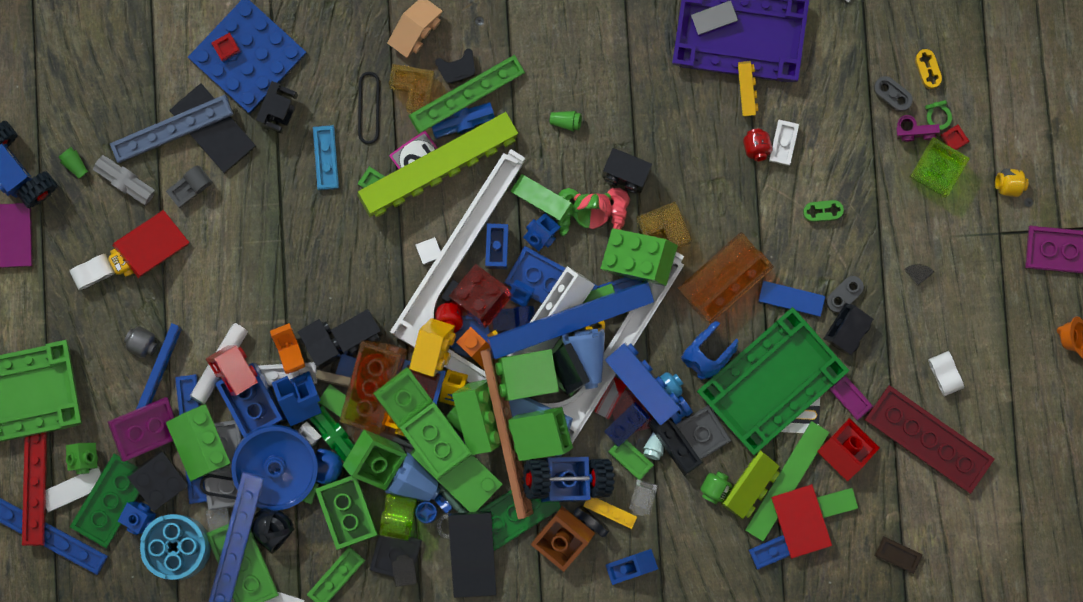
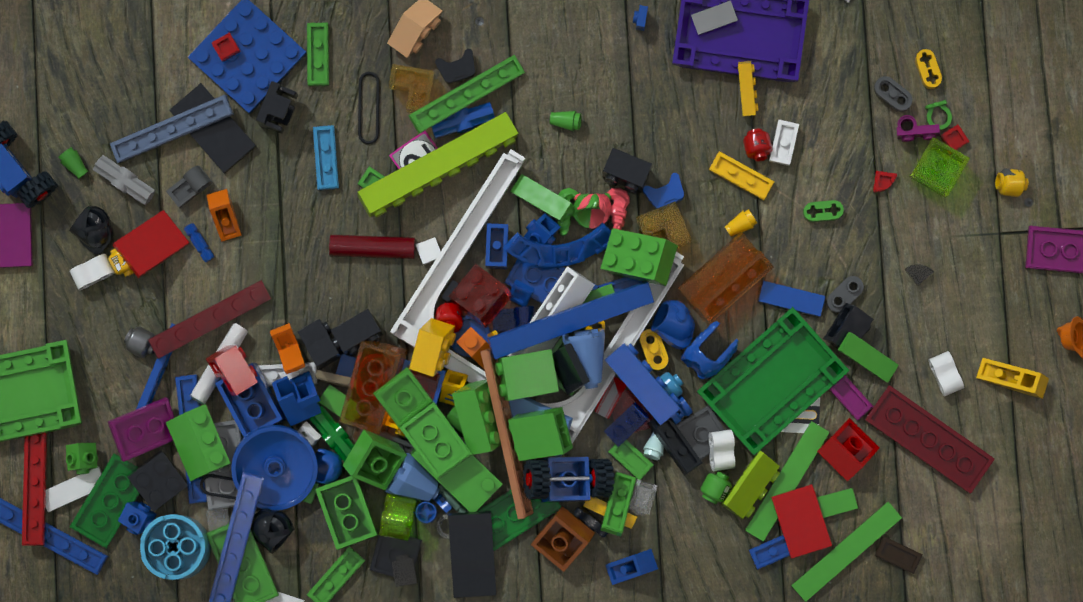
(93, 229): none -> black helmet
(199, 242): none -> blue axle
(209, 319): none -> dark red plate
(223, 215): none -> orange slope
(318, 54): none -> bright green tile
(372, 246): none -> dark red brick
(561, 254): none -> blue tile
(618, 504): none -> bright green tile
(640, 17): none -> blue plate
(654, 349): none -> yellow plate
(667, 194): none -> blue piece
(674, 324): none -> blue helmet
(721, 450): none -> white axle
(741, 175): none -> yellow tile
(741, 223): none -> yellow cone
(846, 551): none -> bright green tile
(868, 357): none -> bright green tile
(883, 181): none -> red tile
(1013, 377): none -> yellow slope

